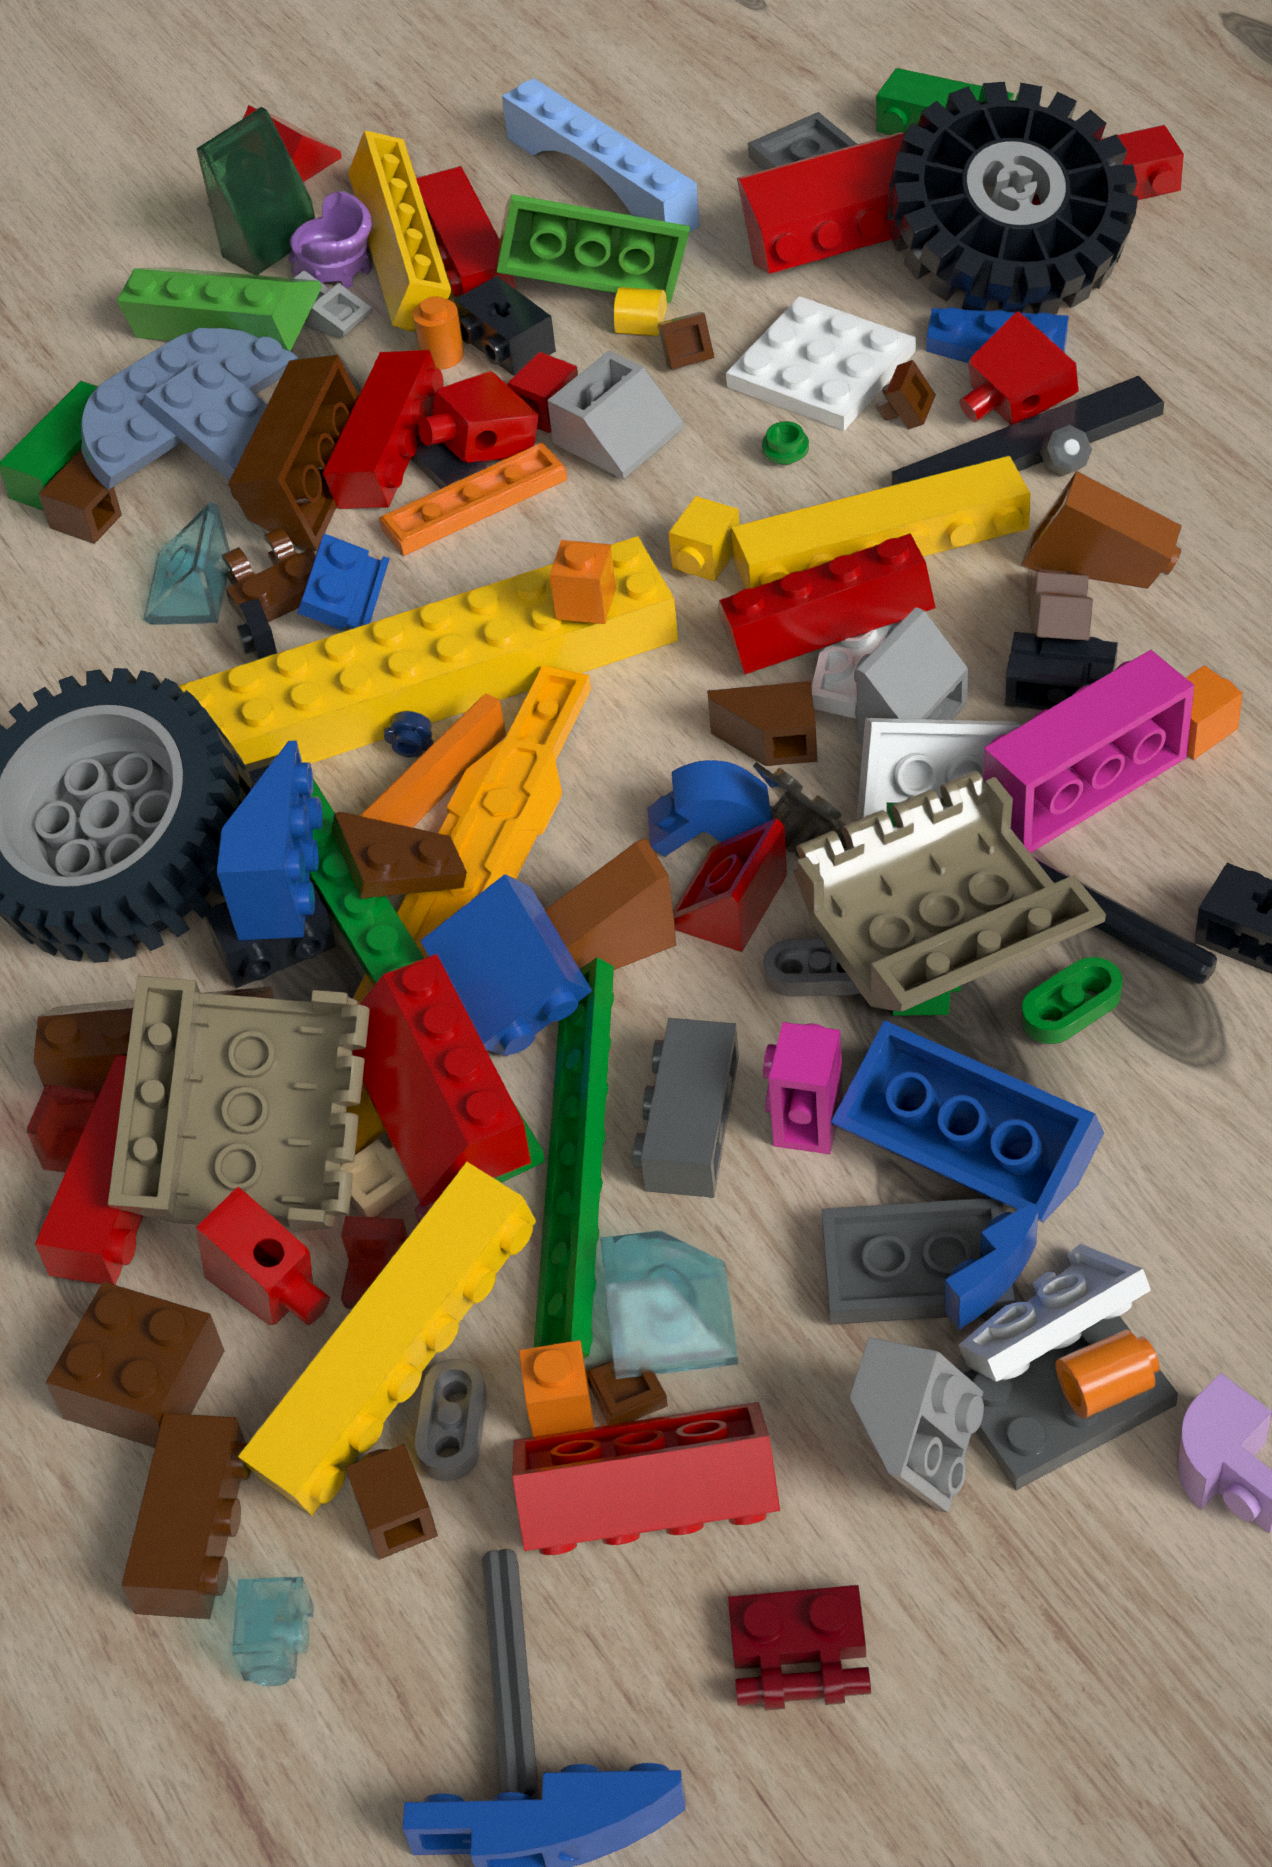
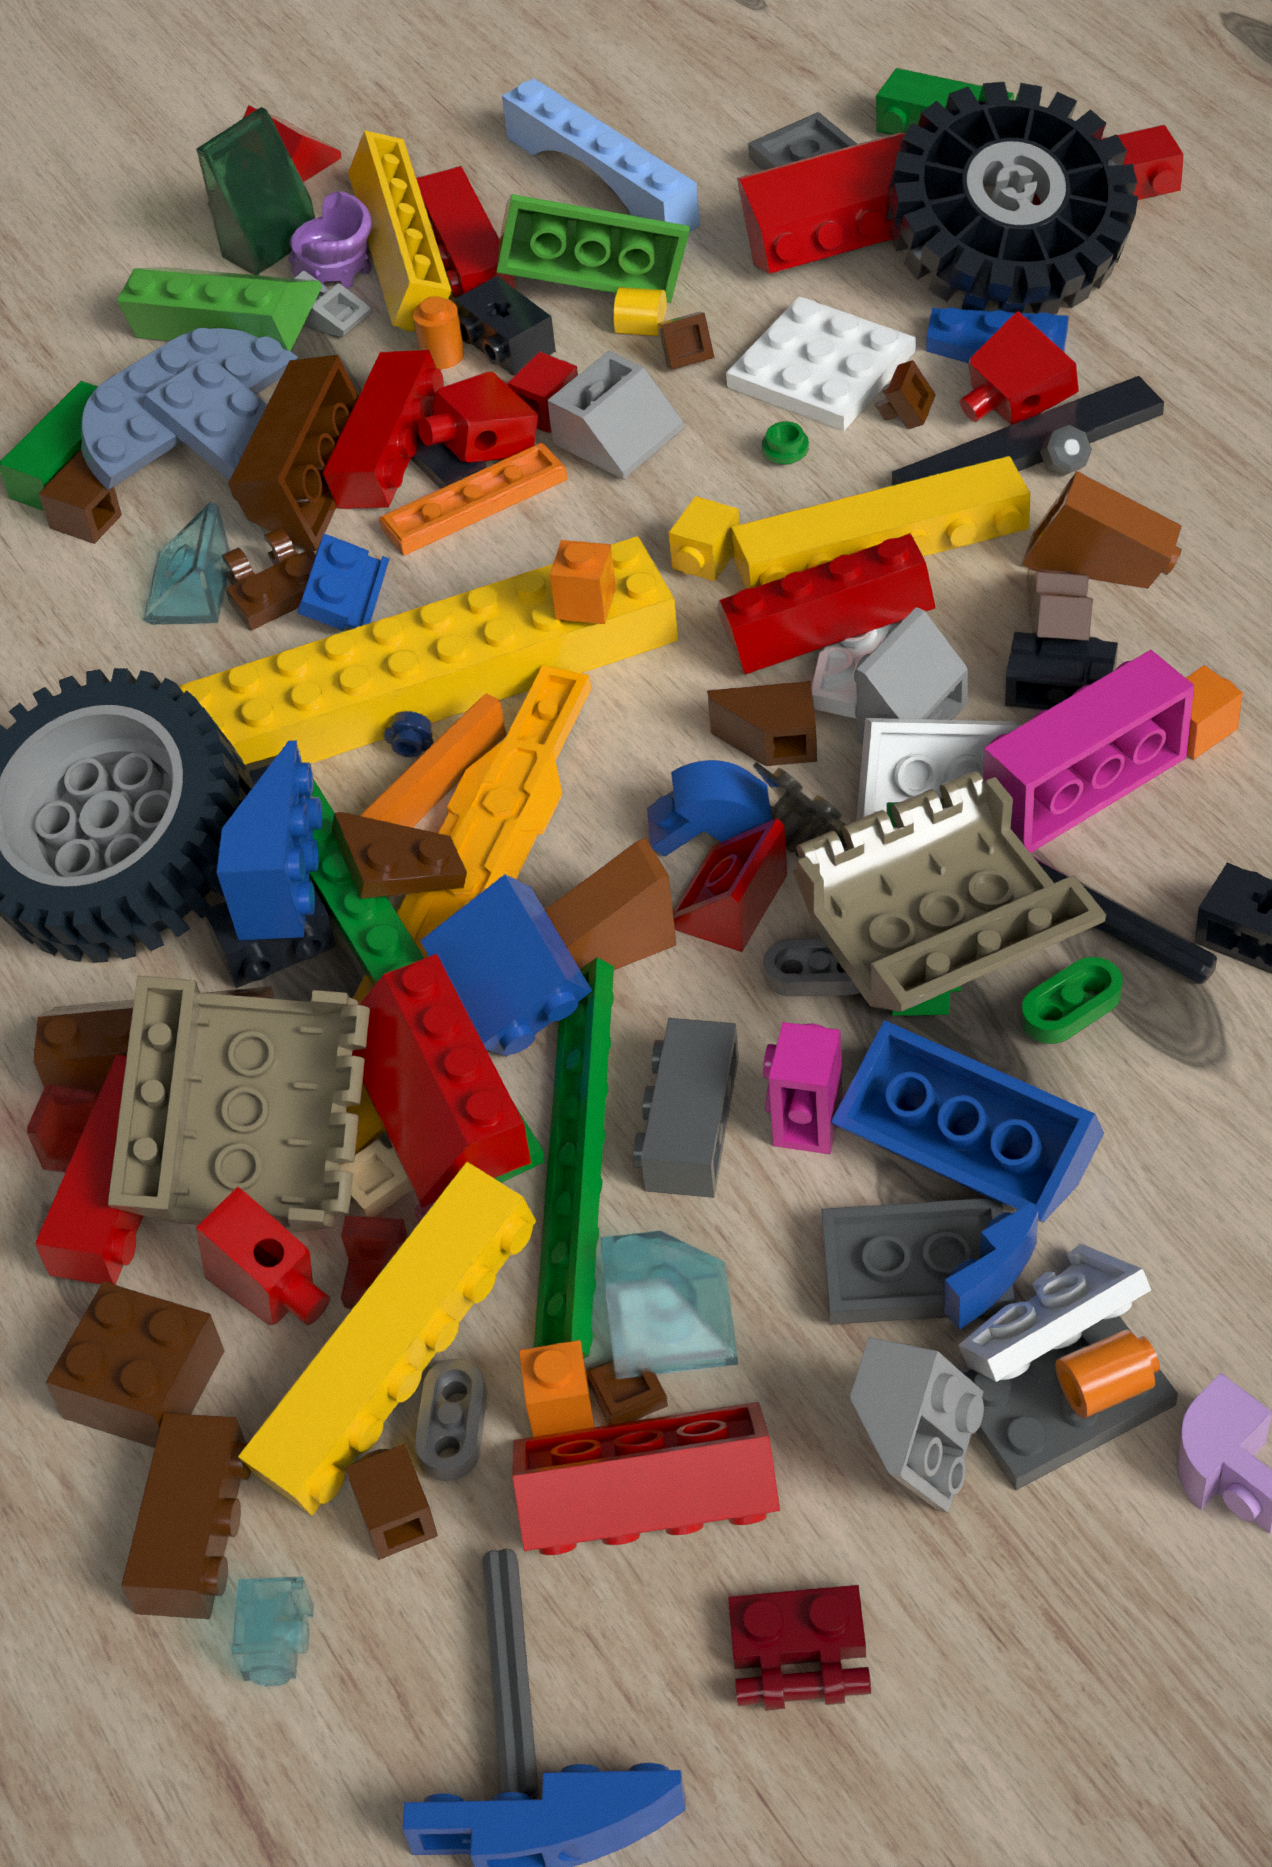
(256, 632): black plate -> none

